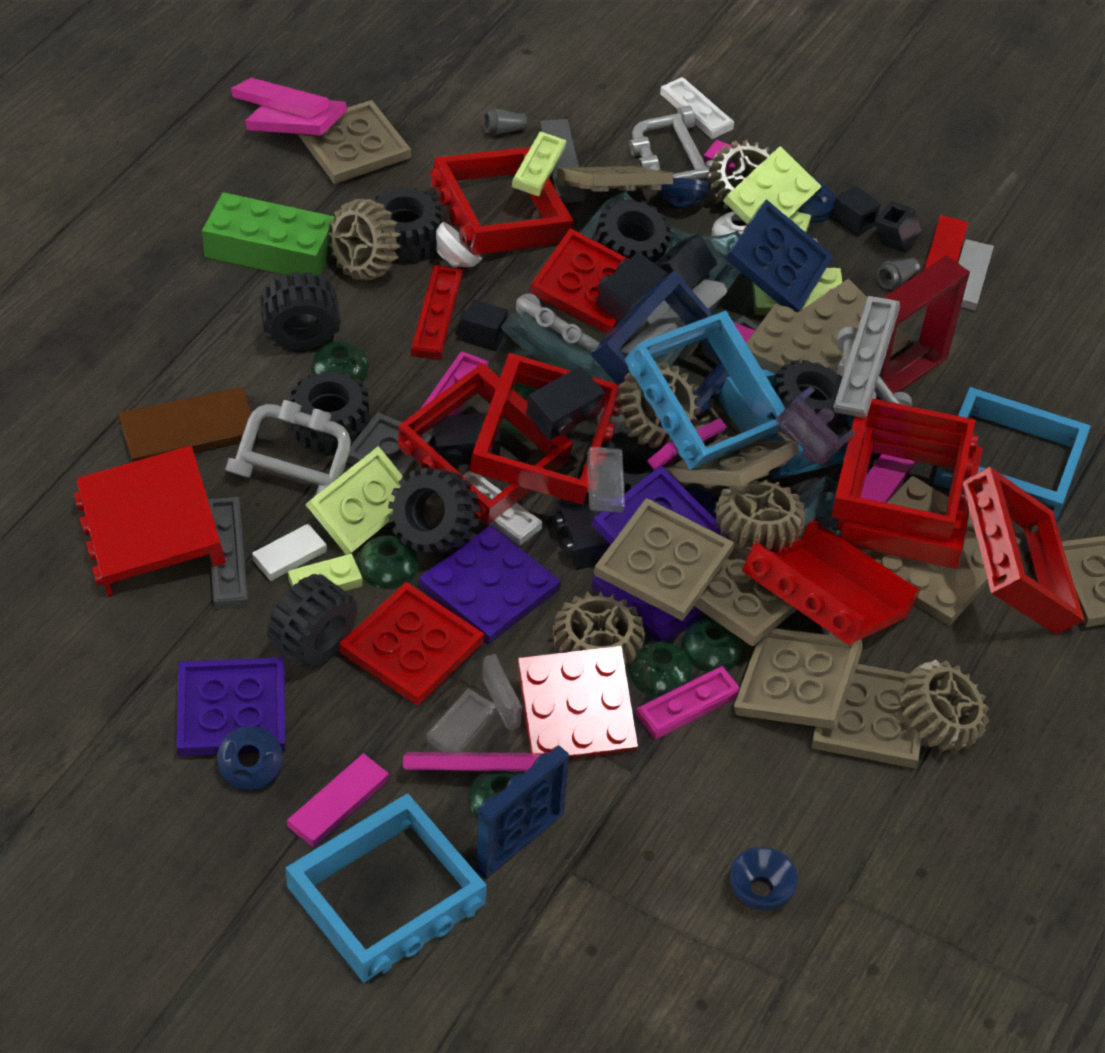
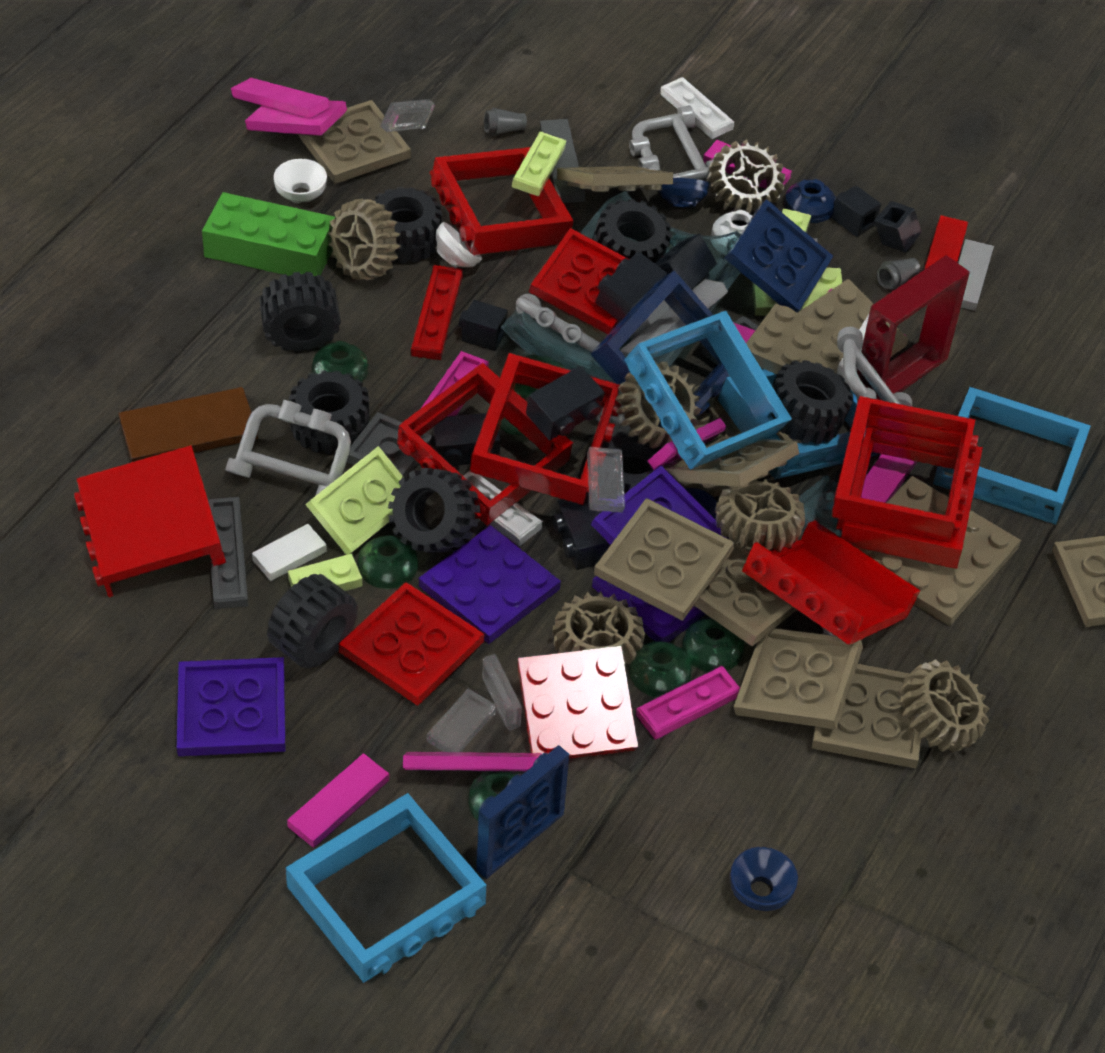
(253, 777): dark blue piece -> none
(300, 174): none -> white piece
(407, 115): none -> clear tile
(778, 181): yellowish green plate -> none
(811, 430): clear purple window -> none
(866, 357): light grey tile -> none
(992, 506): red window -> none

